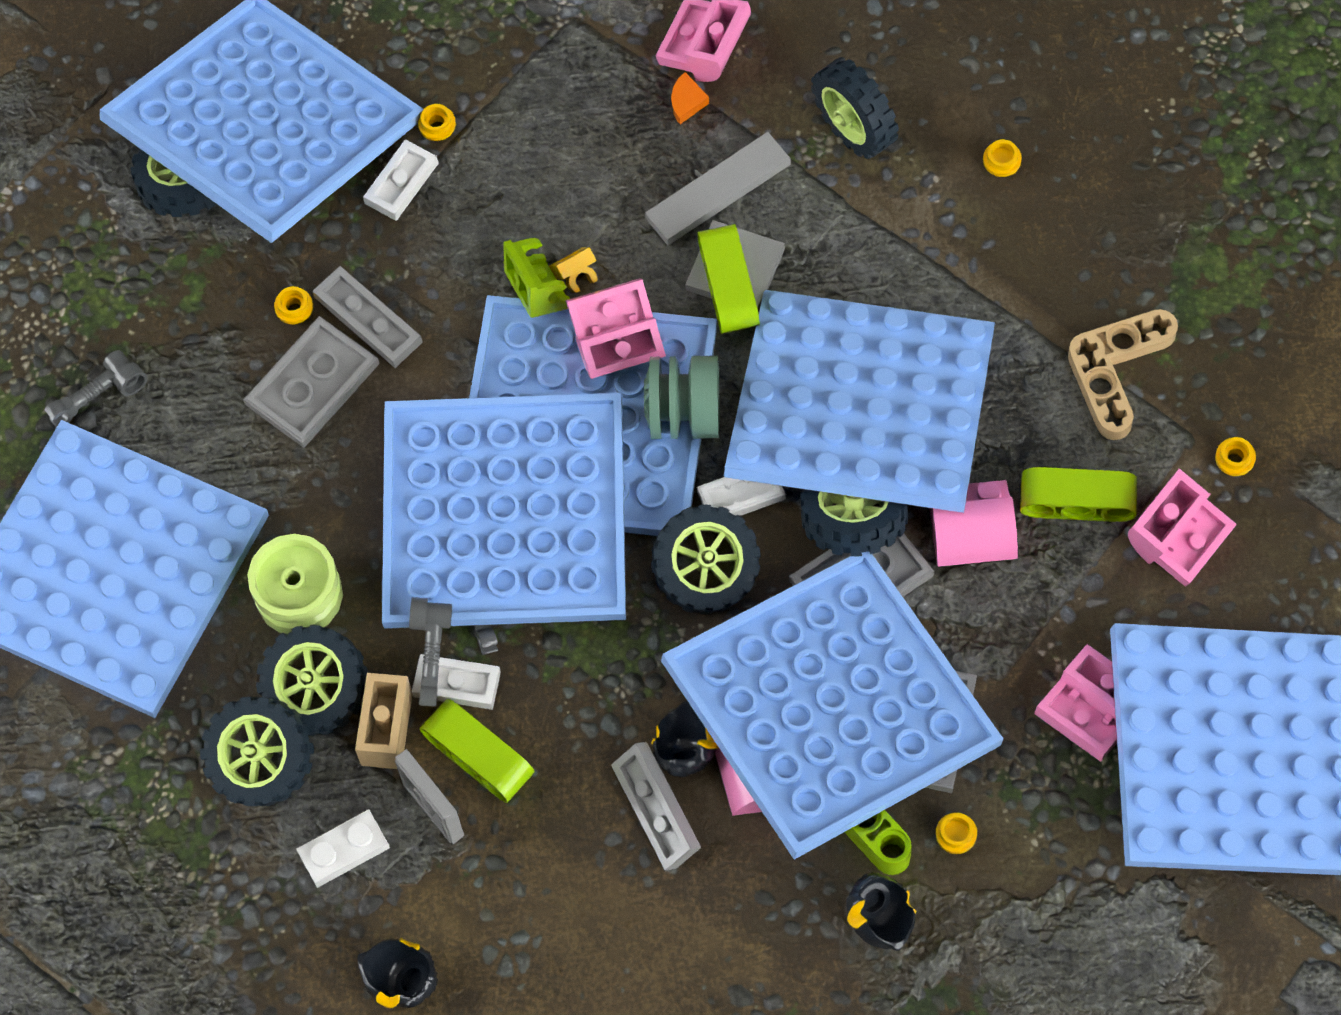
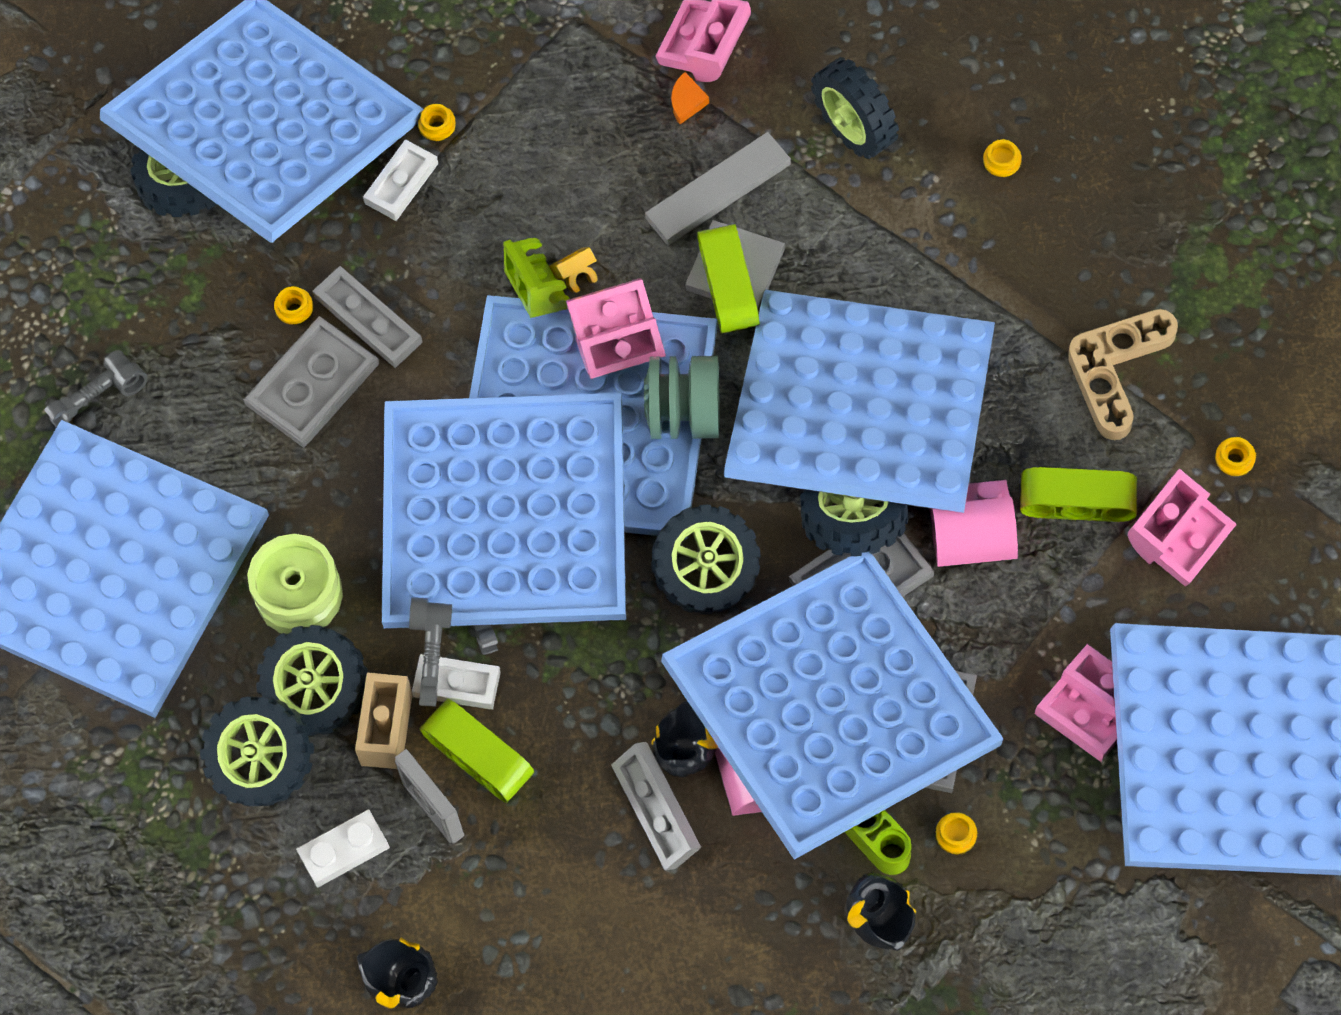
(740, 495): white plate -> none

